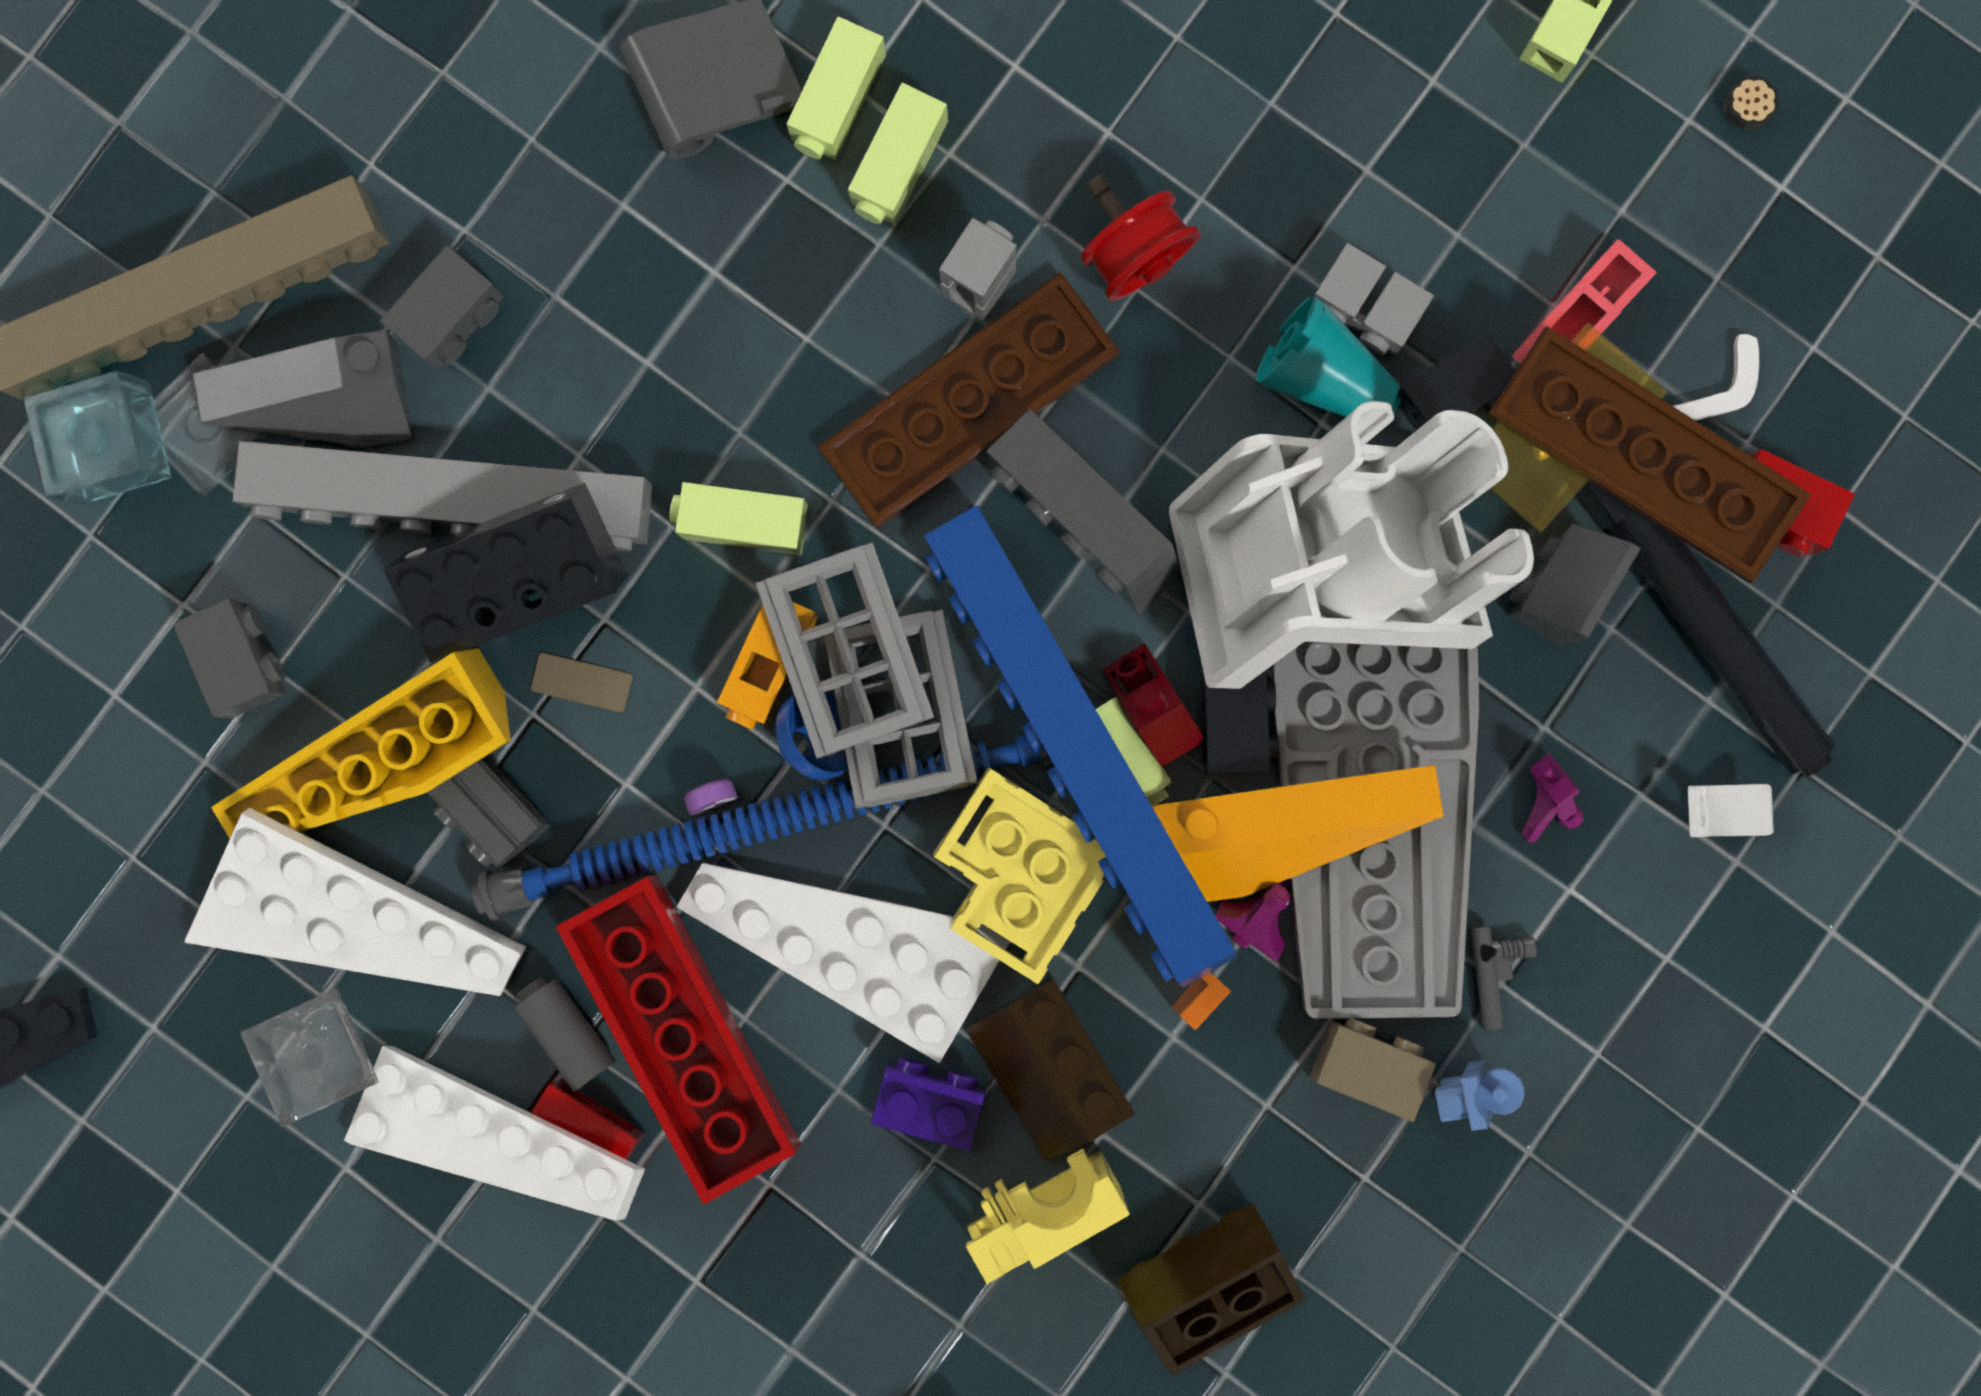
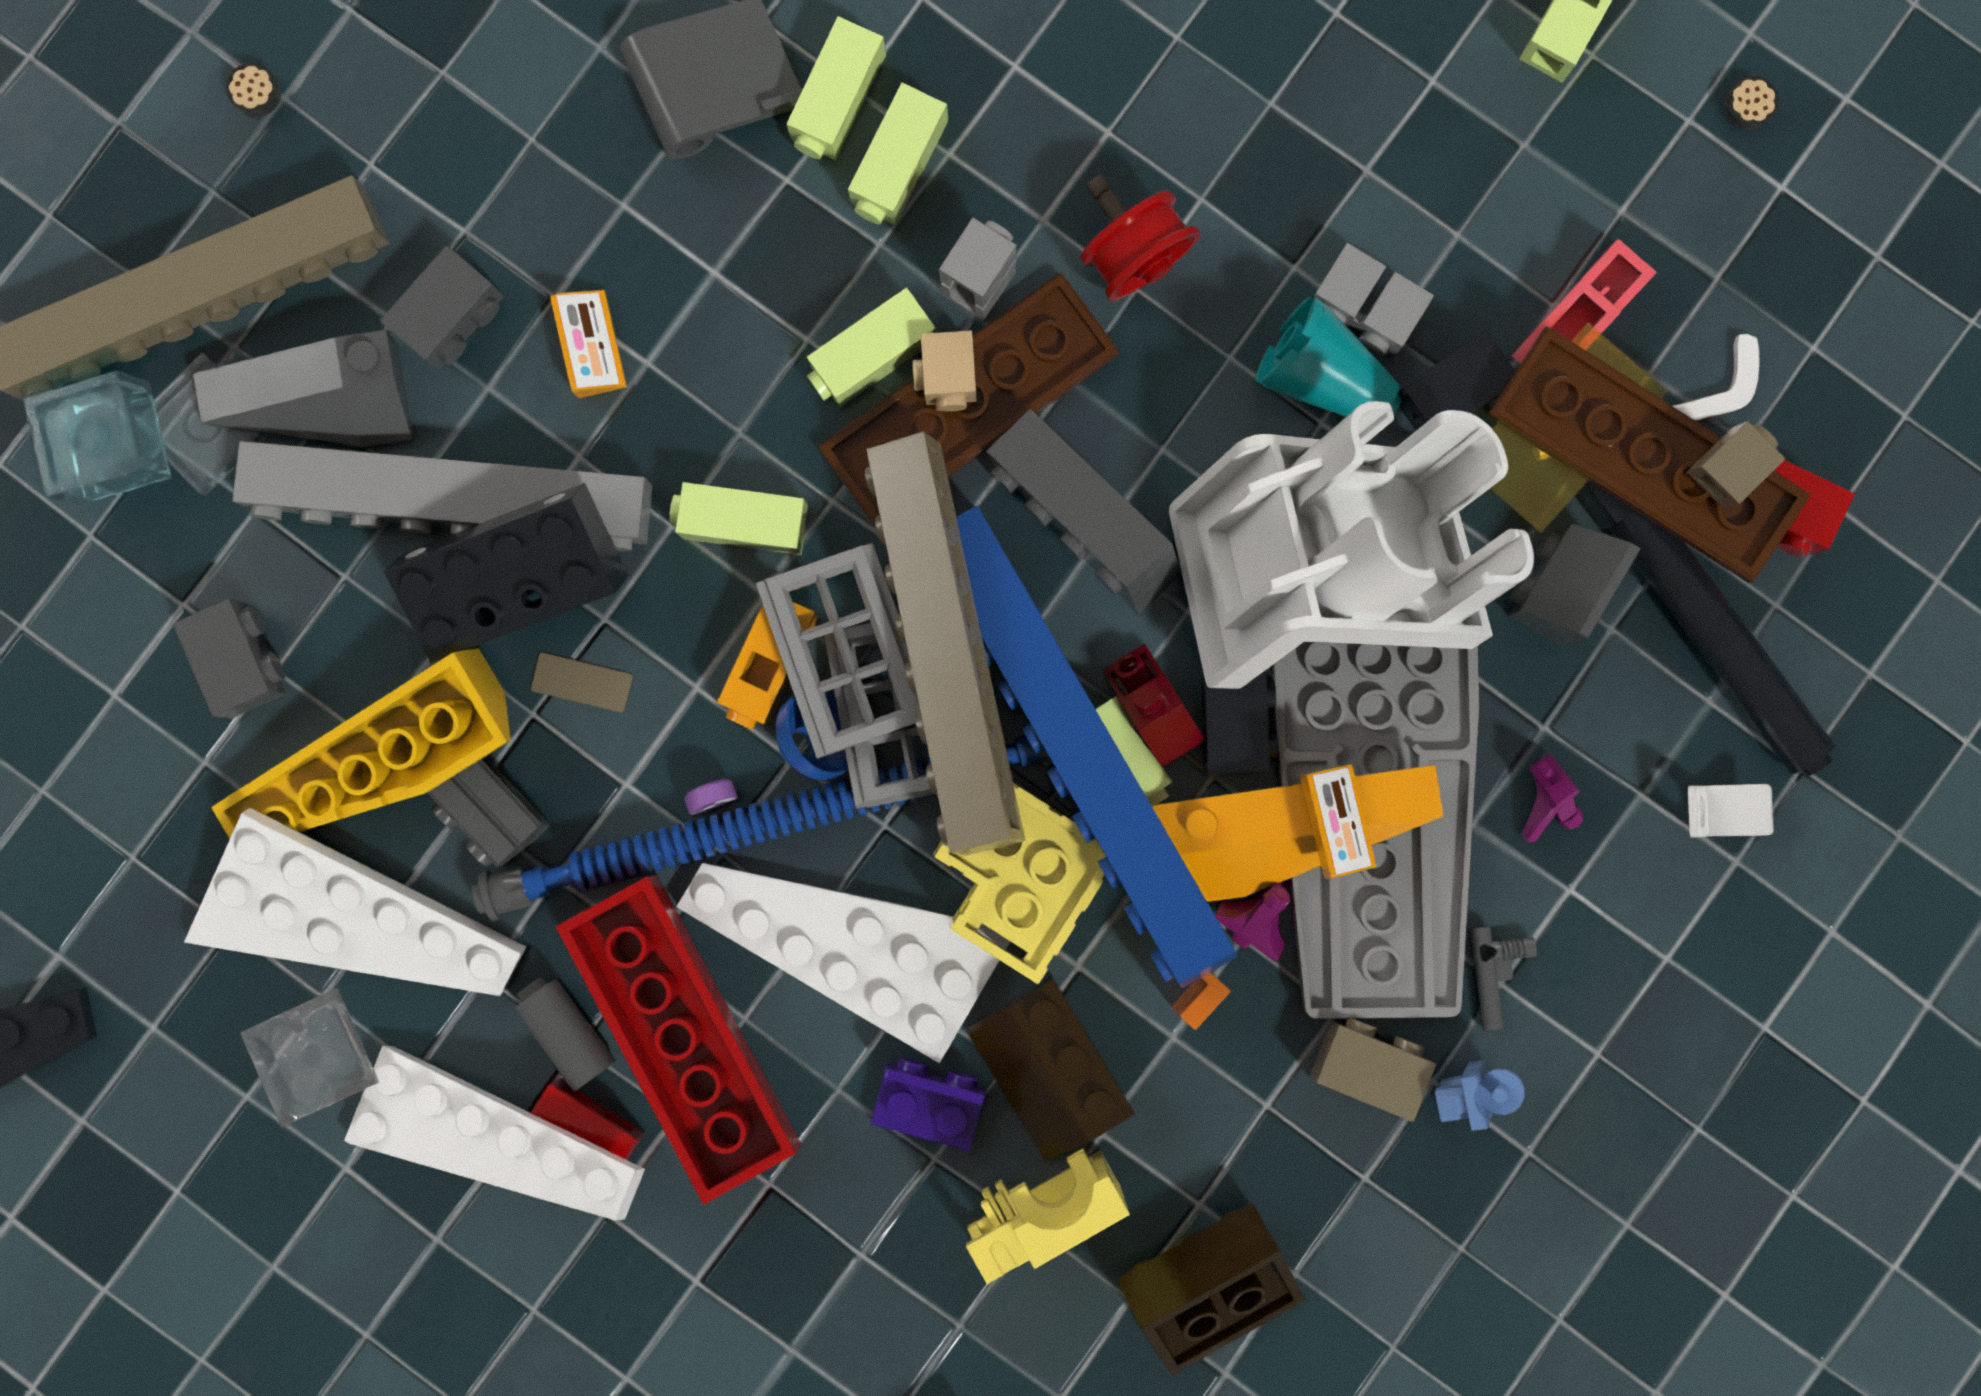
(253, 90): none -> tile
(588, 342): none -> slope
(869, 349): none -> yellowish green brick
(943, 646): none -> dark tan brick
(946, 370): none -> tan brick
(1338, 821): none -> slope
(1737, 464): none -> dark tan brick

